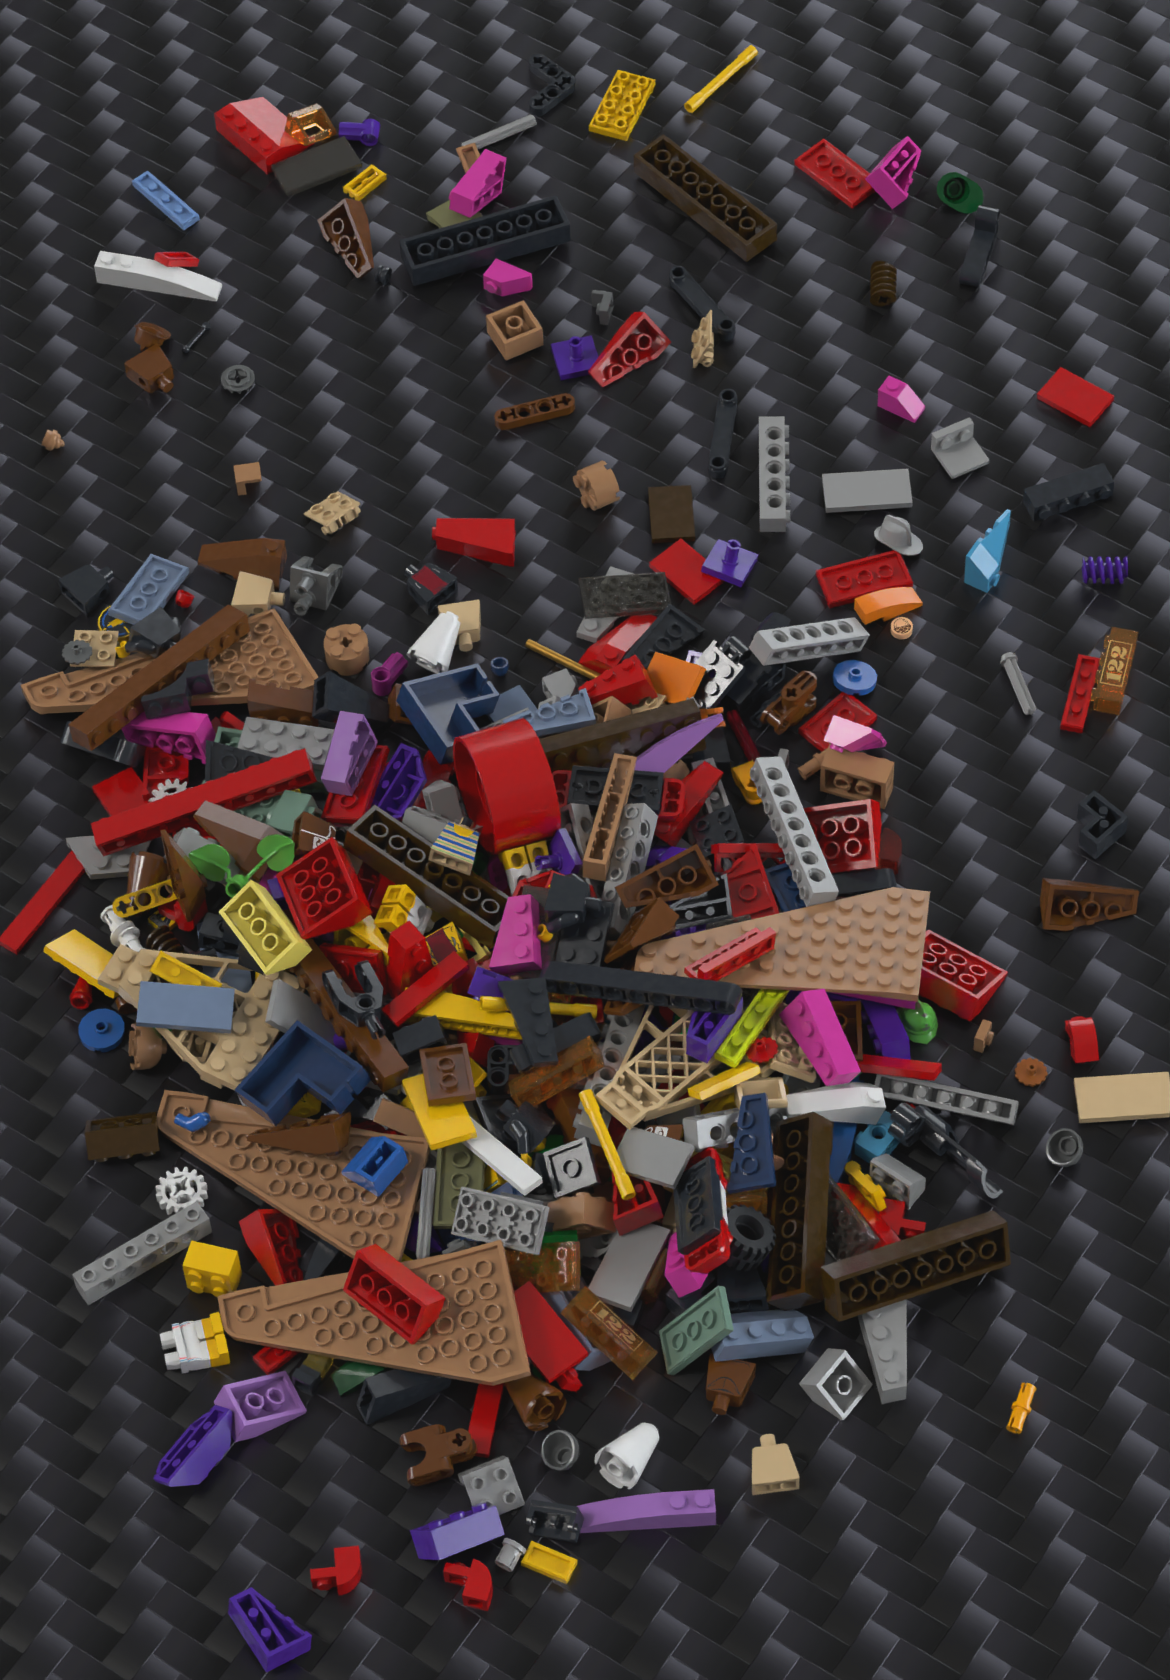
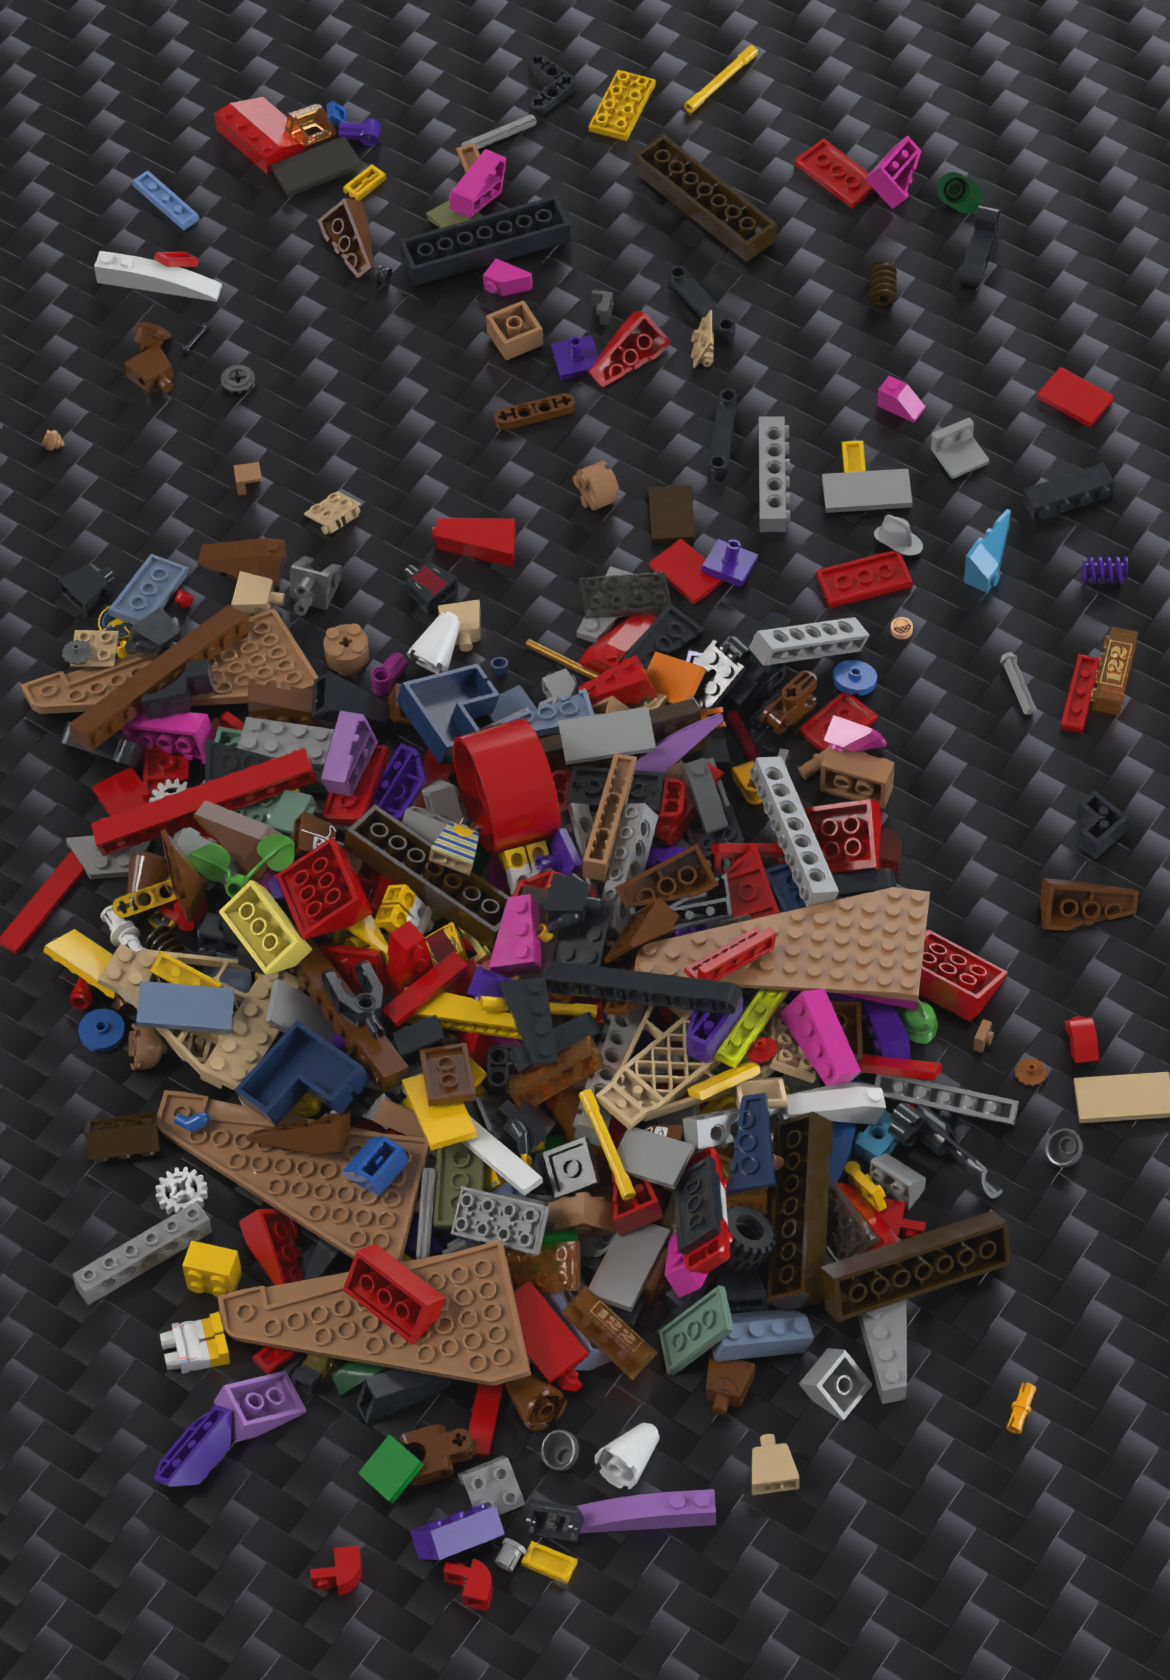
(266, 1630): dark purple wedge -> none
(336, 113): none -> blue tile
(391, 1468): none -> green tile
(605, 734): none -> light grey tile
(704, 795): none -> dark grey slope
(853, 456): none -> yellow tile
(886, 604): orange slope -> none

